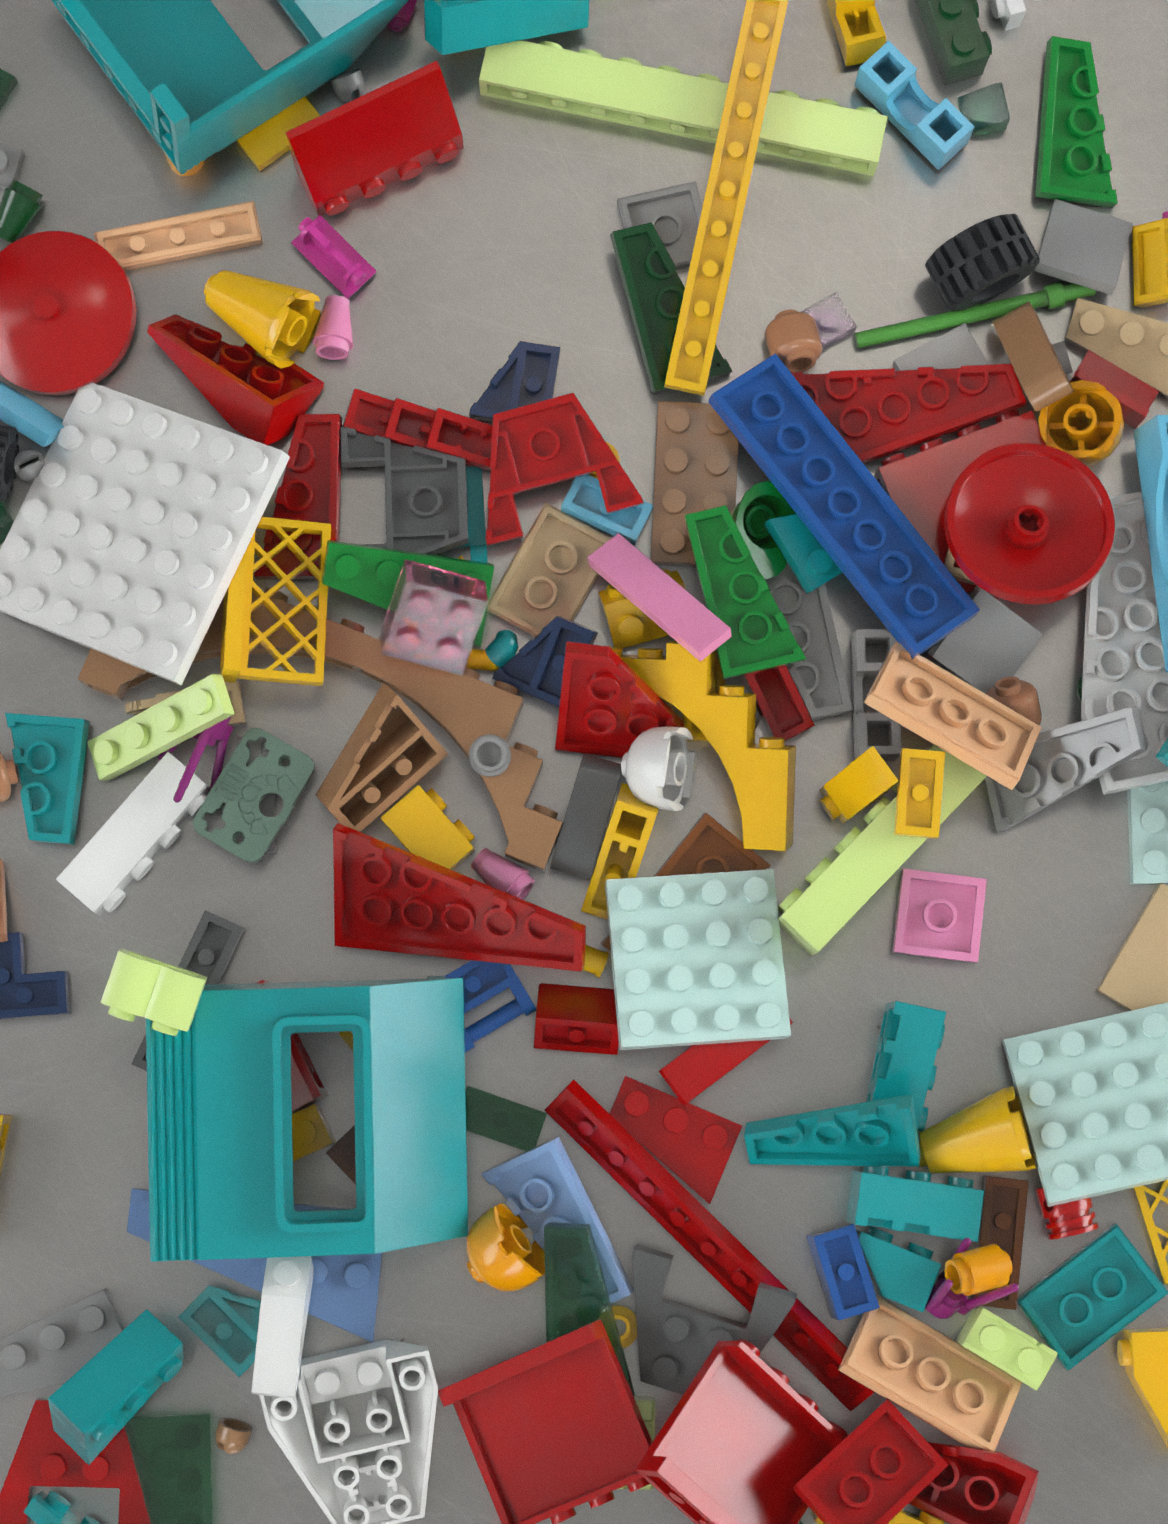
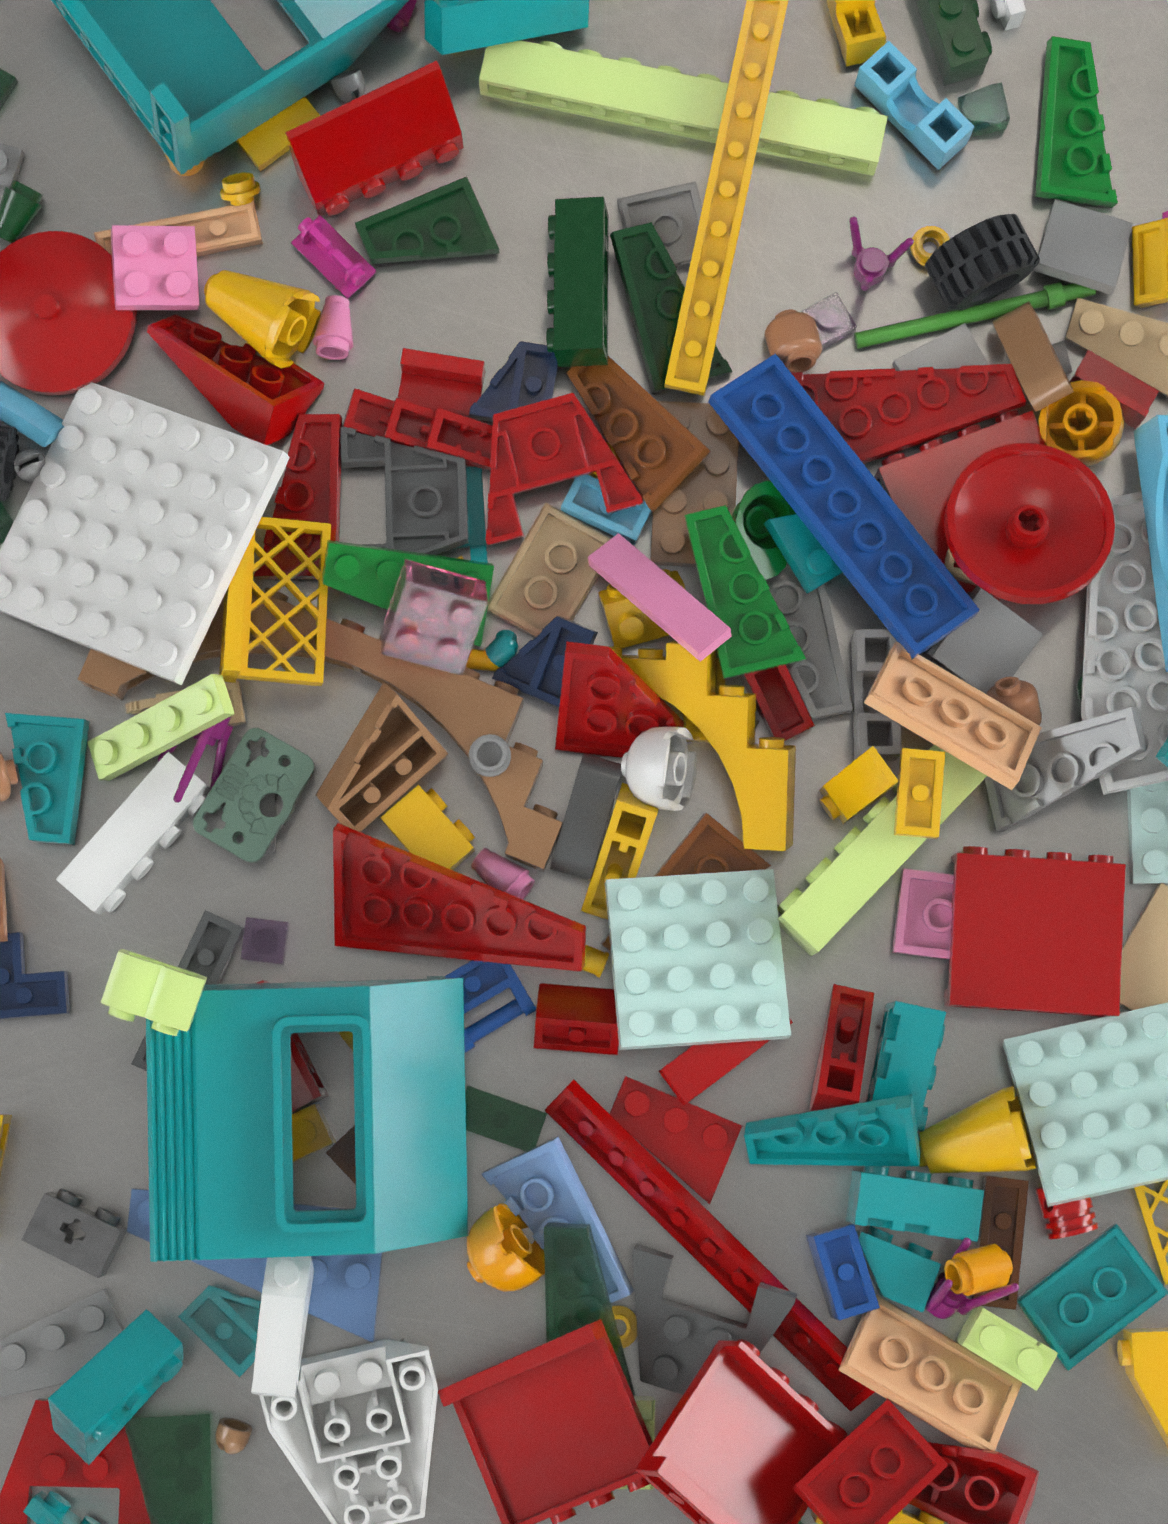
(51, 1234): none -> flat silver brick
(154, 267): none -> bright pink plate
(239, 188): none -> yellow plate
(265, 940): none -> clear purple plate
(429, 227): none -> dark green wing
(441, 381): none -> red panel
(580, 282): none -> dark green brick
(643, 433): none -> dark orange wing
(842, 1049): none -> red slope
(872, 262): none -> magenta plant
(927, 234): none -> yellow plate
(1036, 933): none -> red panel

